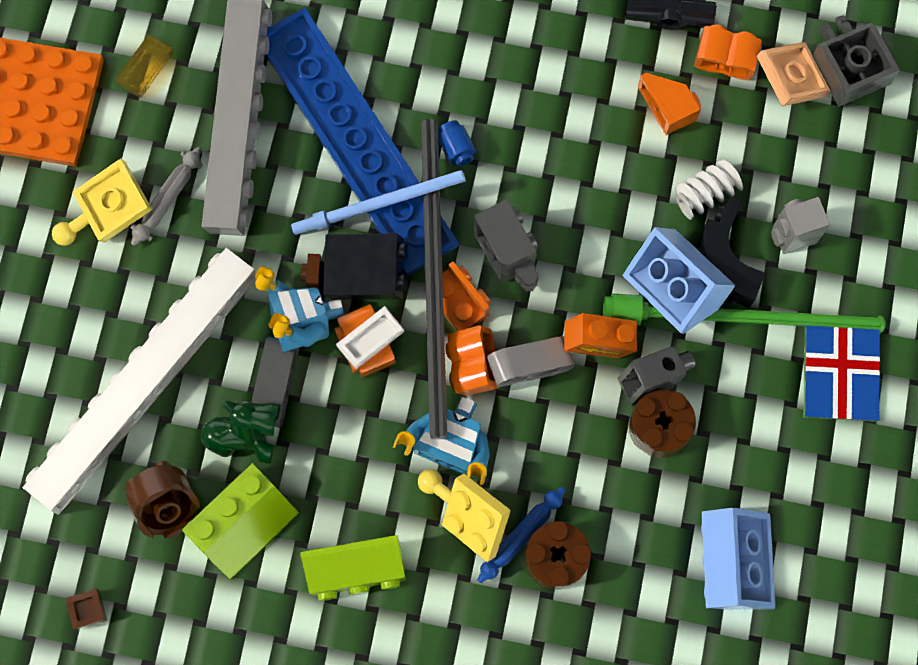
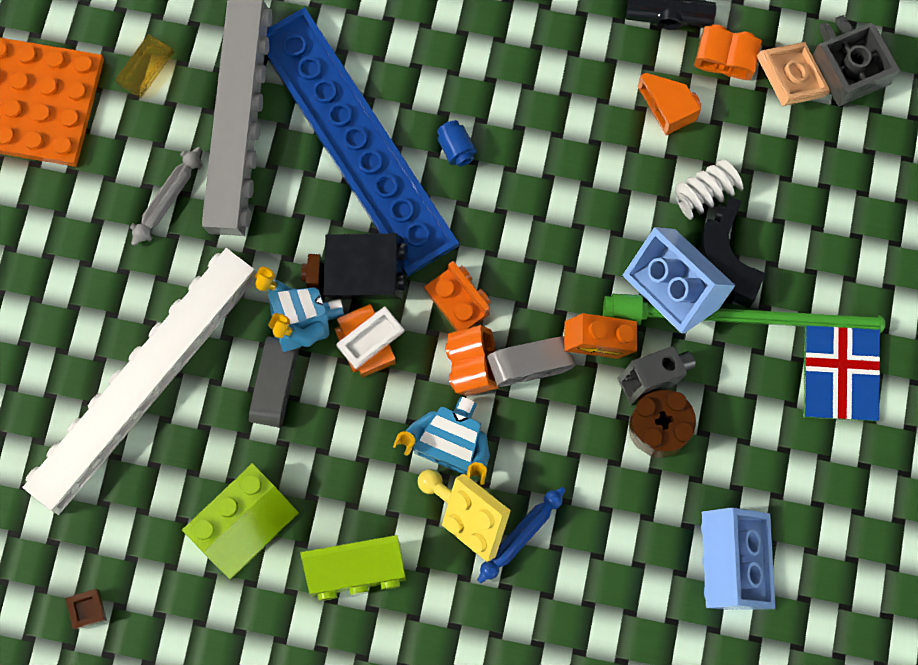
(108, 204): light yellow plate -> none
(161, 500): reddish brown brick -> none
(243, 429): dark green animal -> none
(323, 219): light blue bar -> none
(434, 284): dark grey axle -> none
(507, 244): dark grey hinge -> none
(557, 537): reddish brown brick -> none
(800, 225): light grey brick -> none

